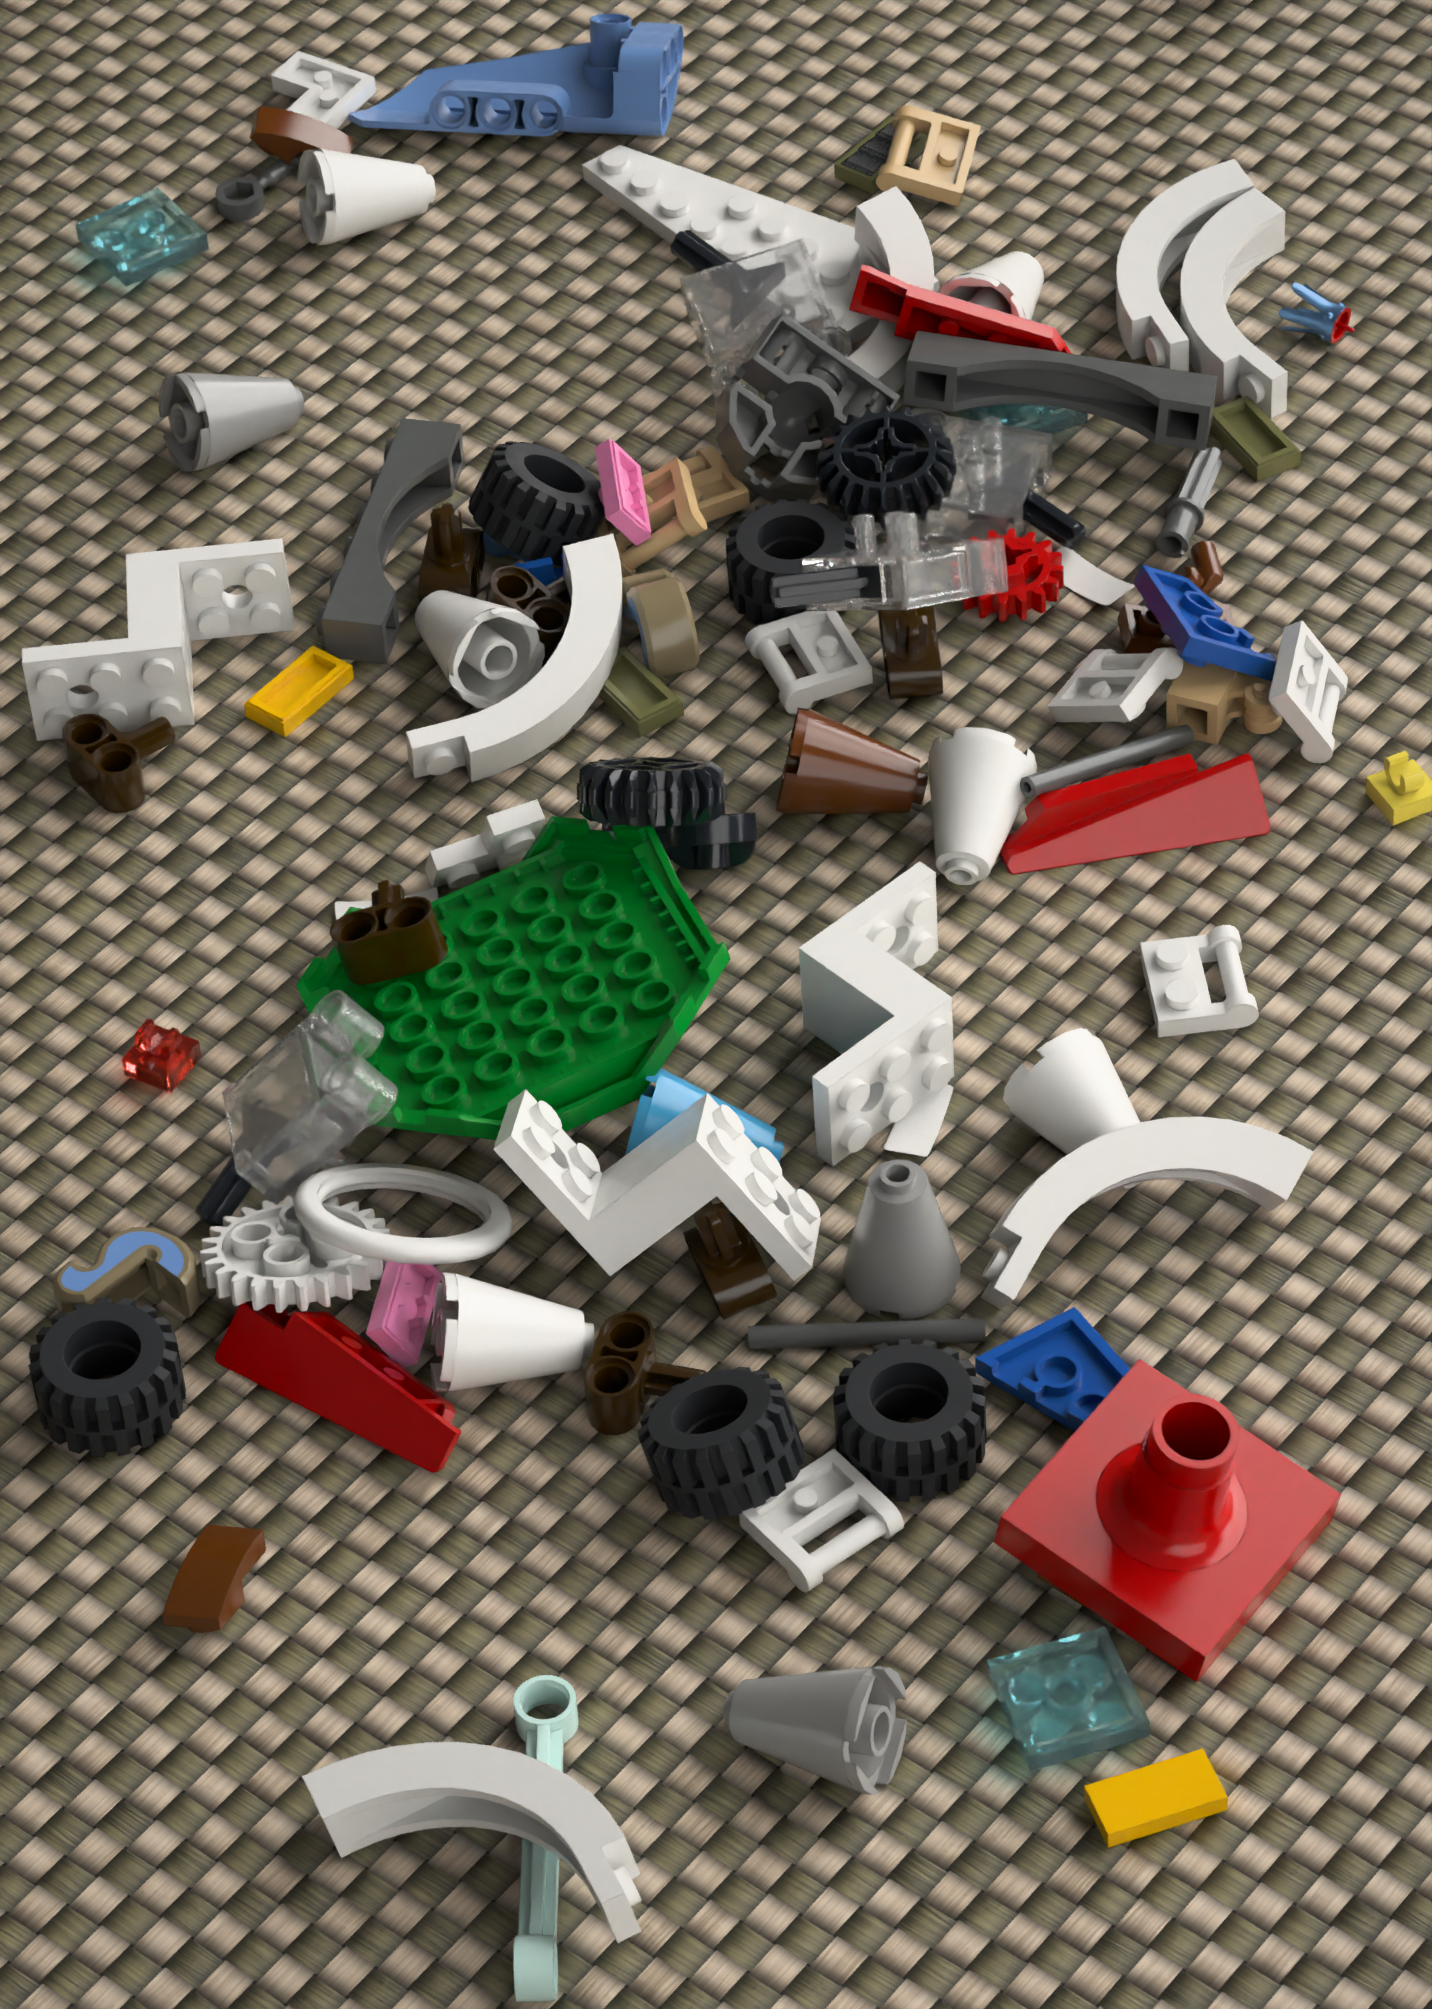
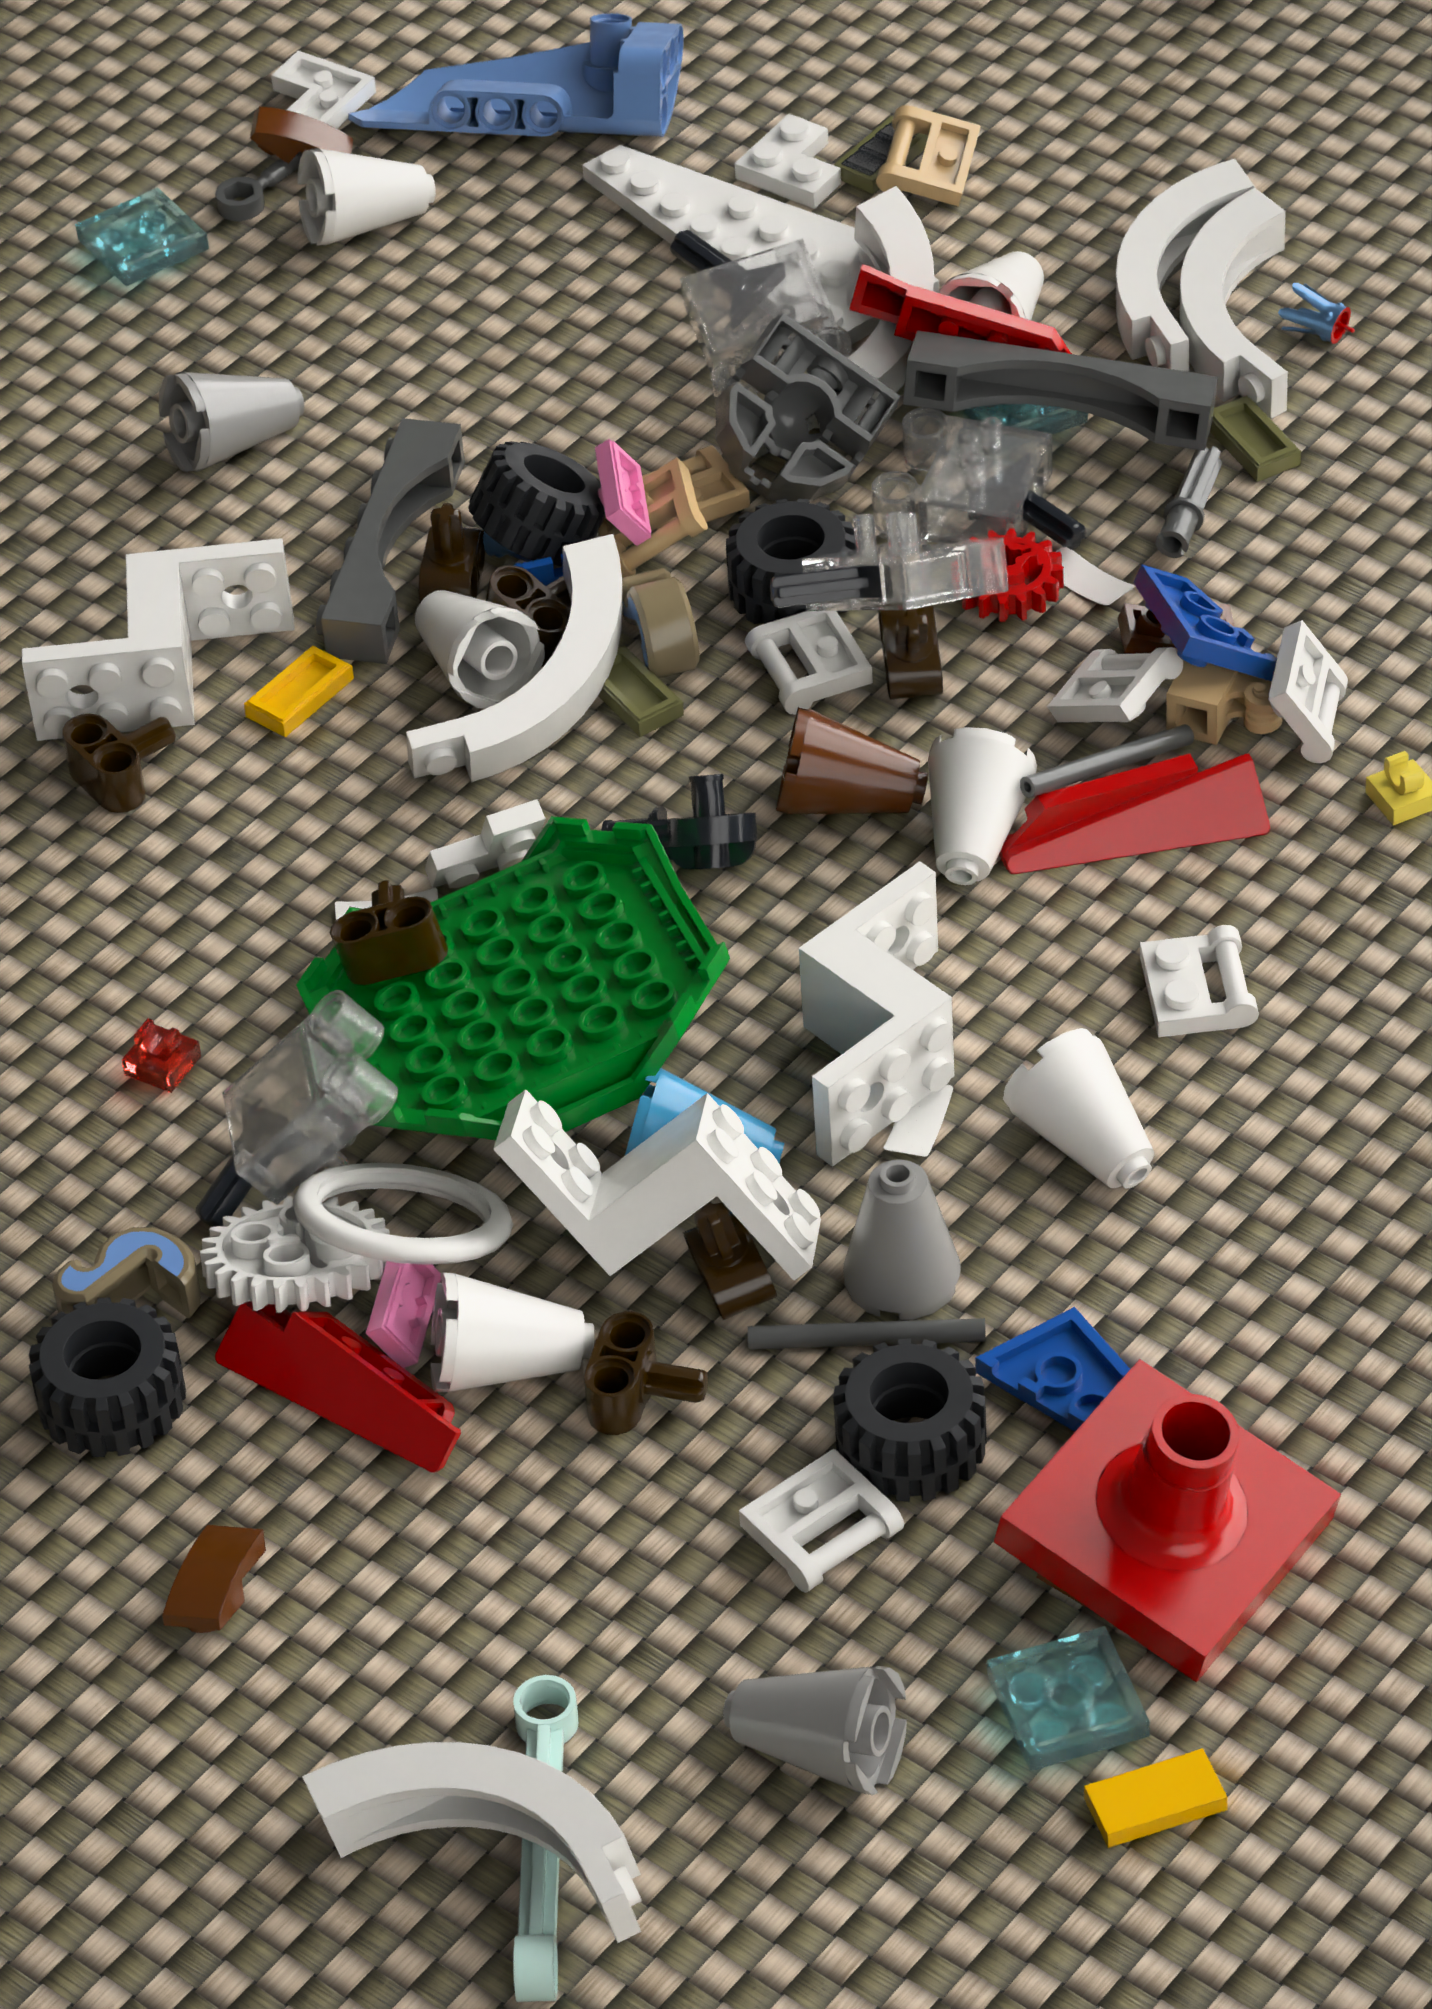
(651, 791): black gear -> none
(721, 1443): black tyre -> none
(786, 162): none -> white plate
(886, 465): black gear -> none
(1182, 1148): white arch -> none
(1207, 568): reddish brown arm -> none

